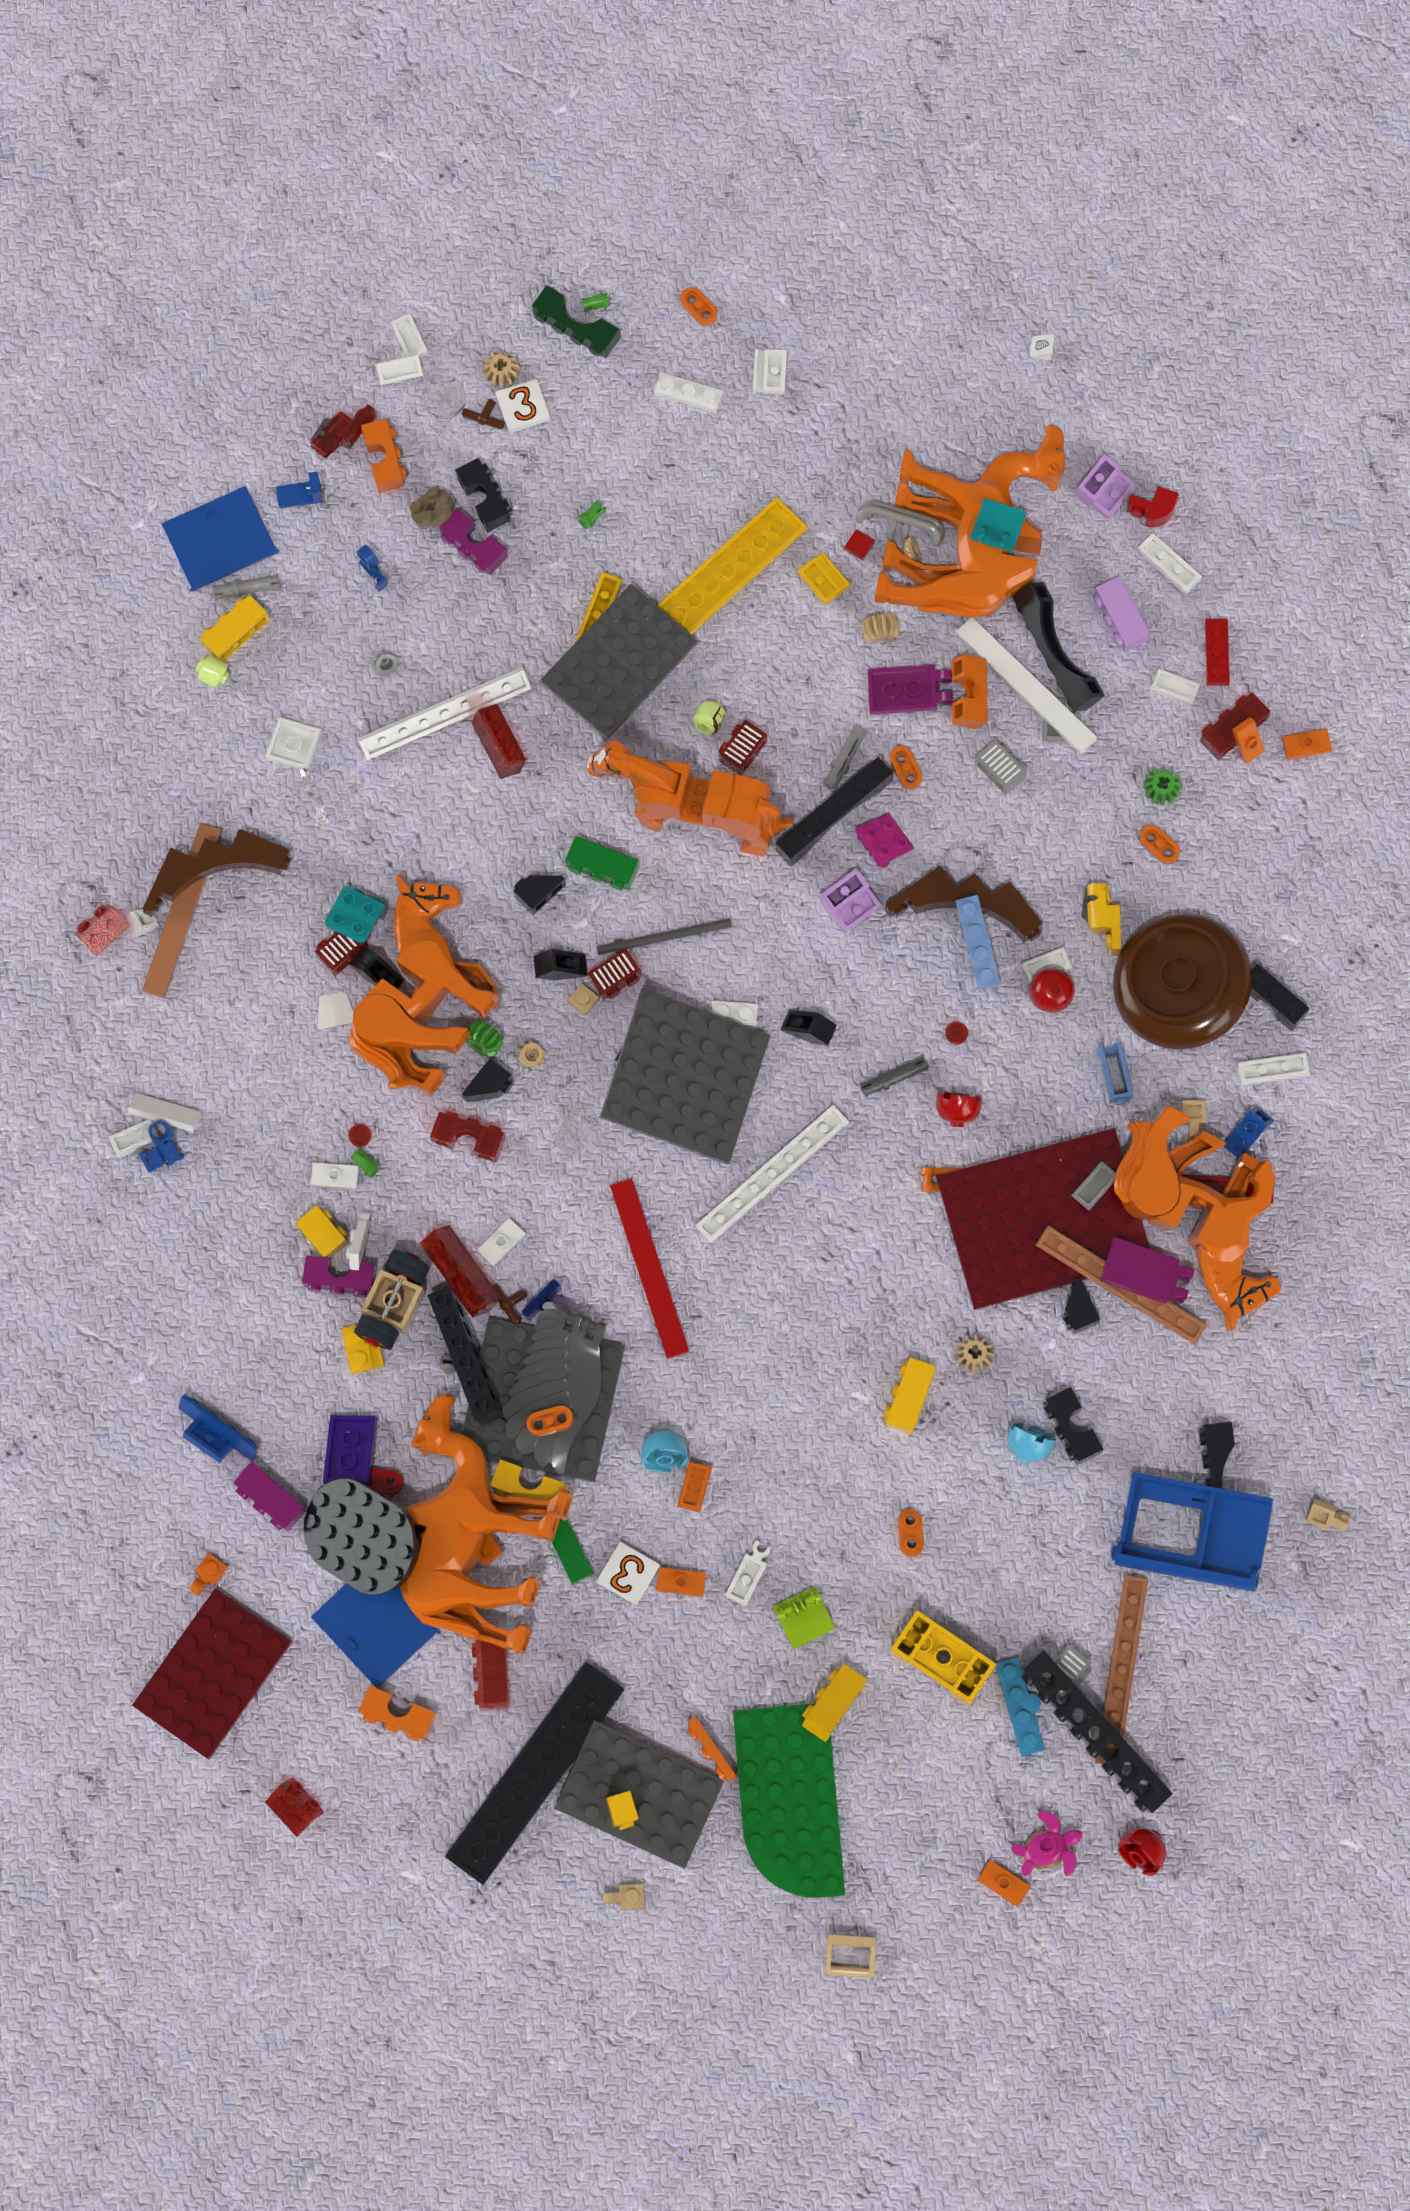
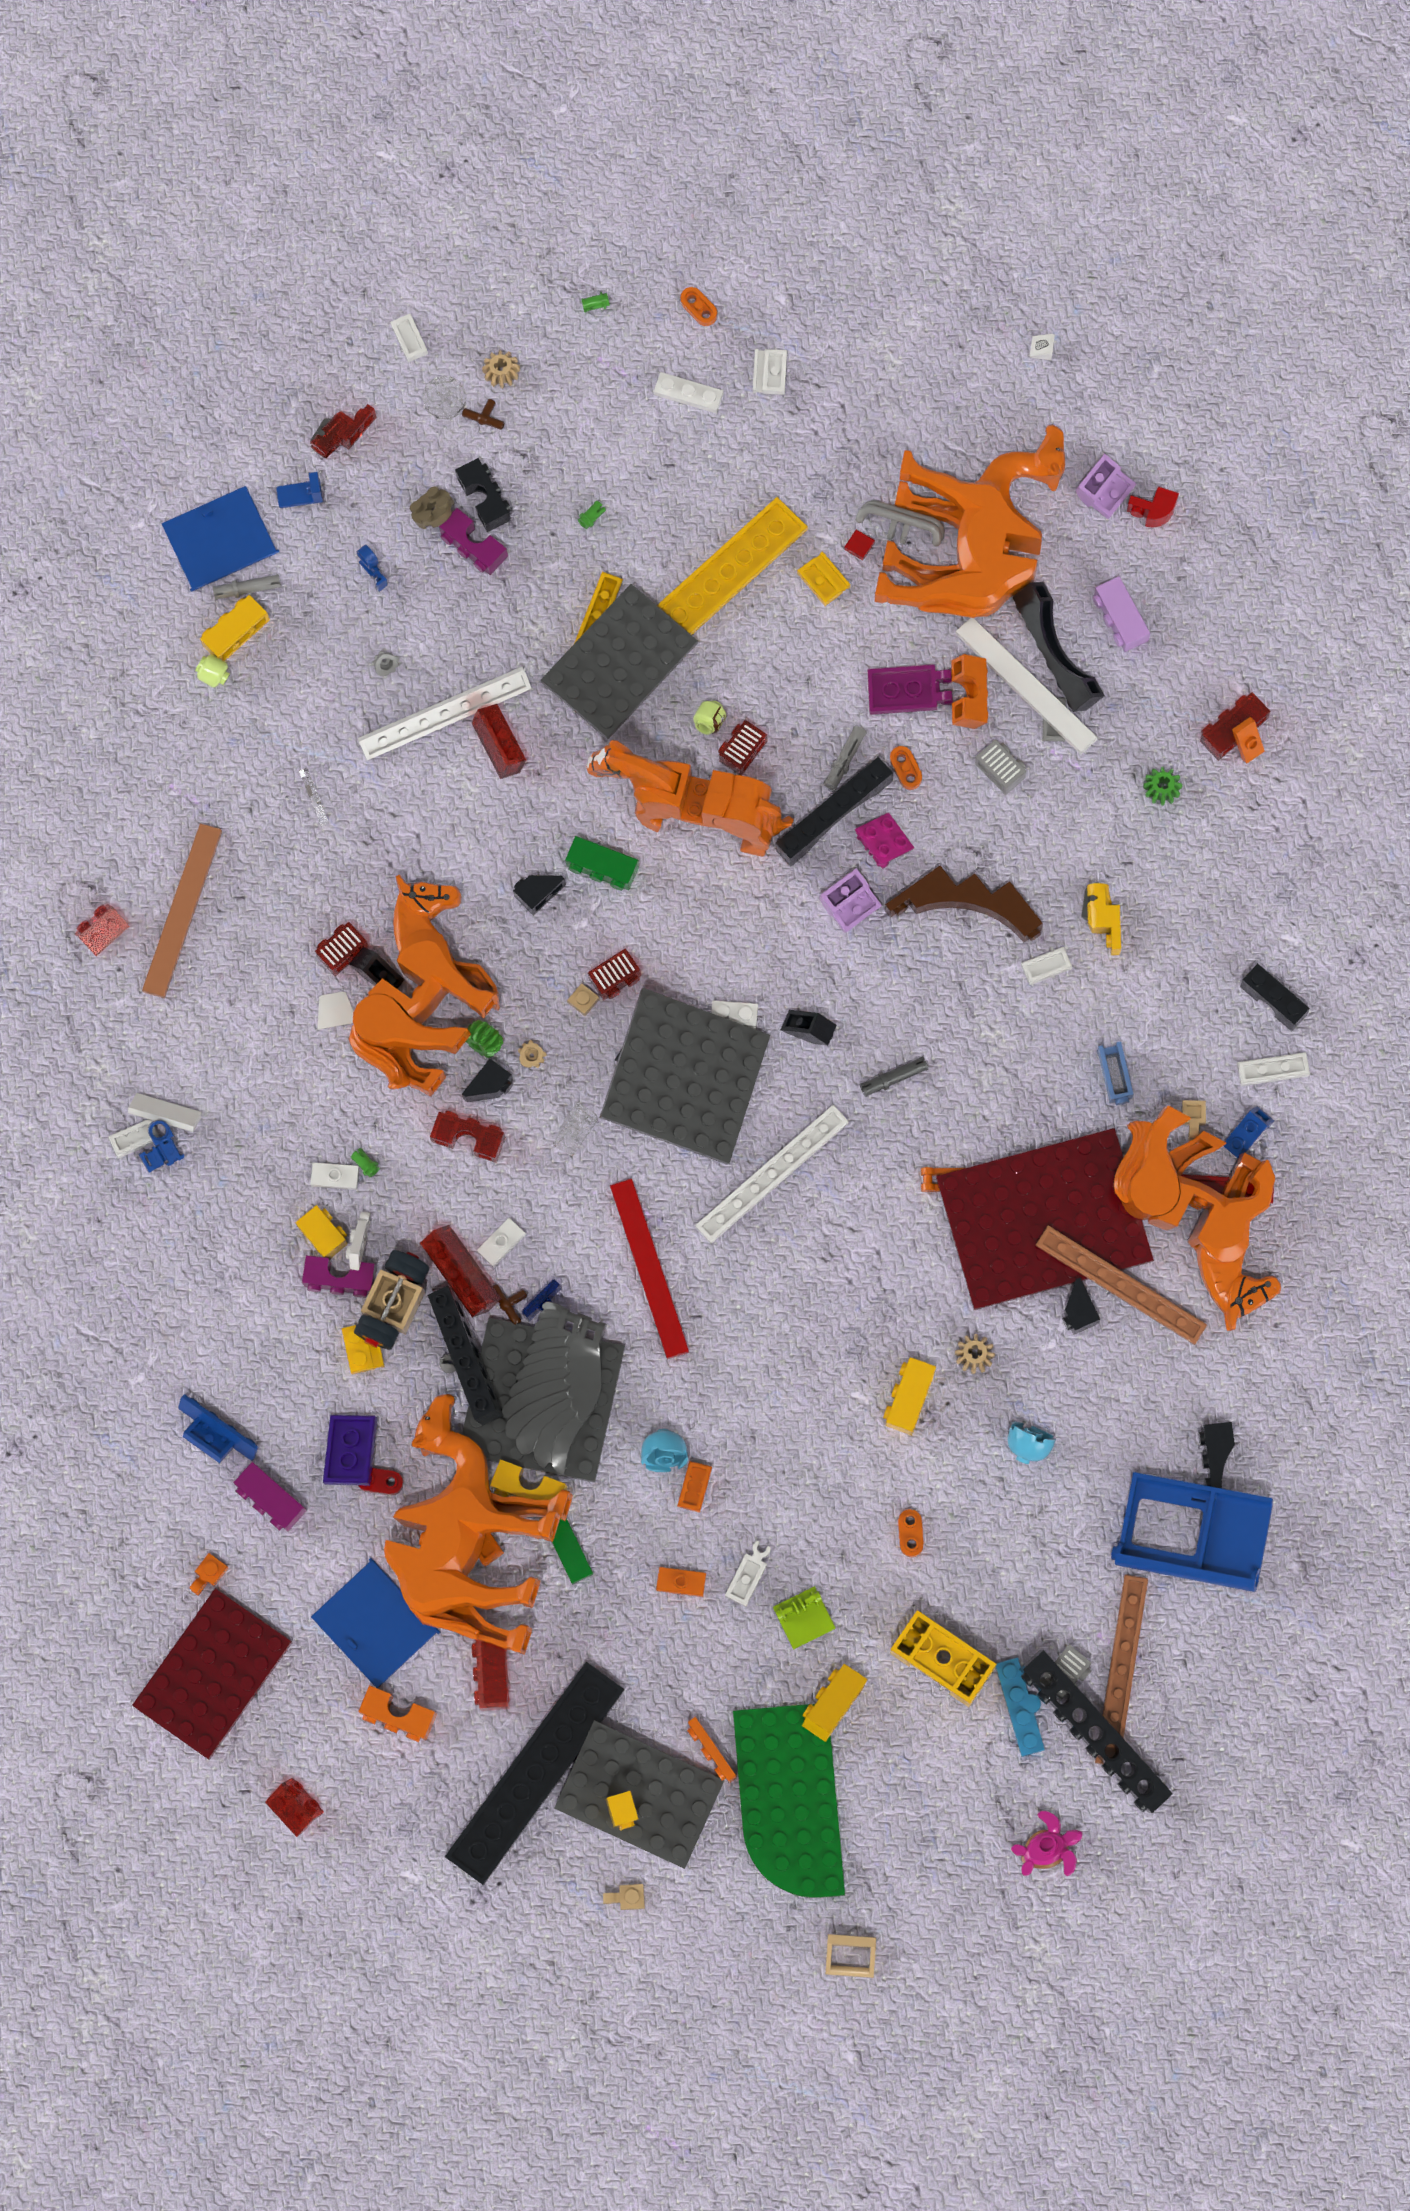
(141, 923): white slope -> none
(183, 870): reddish brown arch -> none
(293, 744): white tile -> none
(355, 914): teal bracket -> none
(359, 1135): clear red plate -> none
(361, 1536): plate -> none
(379, 438): orange arch -> none
(399, 369): white tile -> none
(522, 406): white tile -> none
(550, 1421): orange plate -> none
(560, 965): black slope -> none
(598, 336): dark green arch -> none
(619, 944): dark grey bar -> none
(628, 1573): white tile -> none
(880, 628): tan gear -> none
(911, 549): tan animal -> none
(956, 1033): clear red plate -> none
(958, 1107): red cylinder -> none
(978, 942): medium blue brick -> none
(998, 525): teal plate -> none
(1003, 1883): orange plate -> none
(1051, 990): red cylinder -> none
(1080, 1445): black arch -> none
(1094, 1186): light grey tile -> none
(1143, 1849): red cylinder -> none
(1145, 1272): magenta tile -> none
(1159, 845): orange plate -> none
(1169, 563): white plate -> none
(1175, 687): white tile -> none
(1182, 981): reddish brown dish -> none
(1217, 652): red plate -> none
(1307, 744): orange plate -> none
(1325, 1514): tan plate -> none

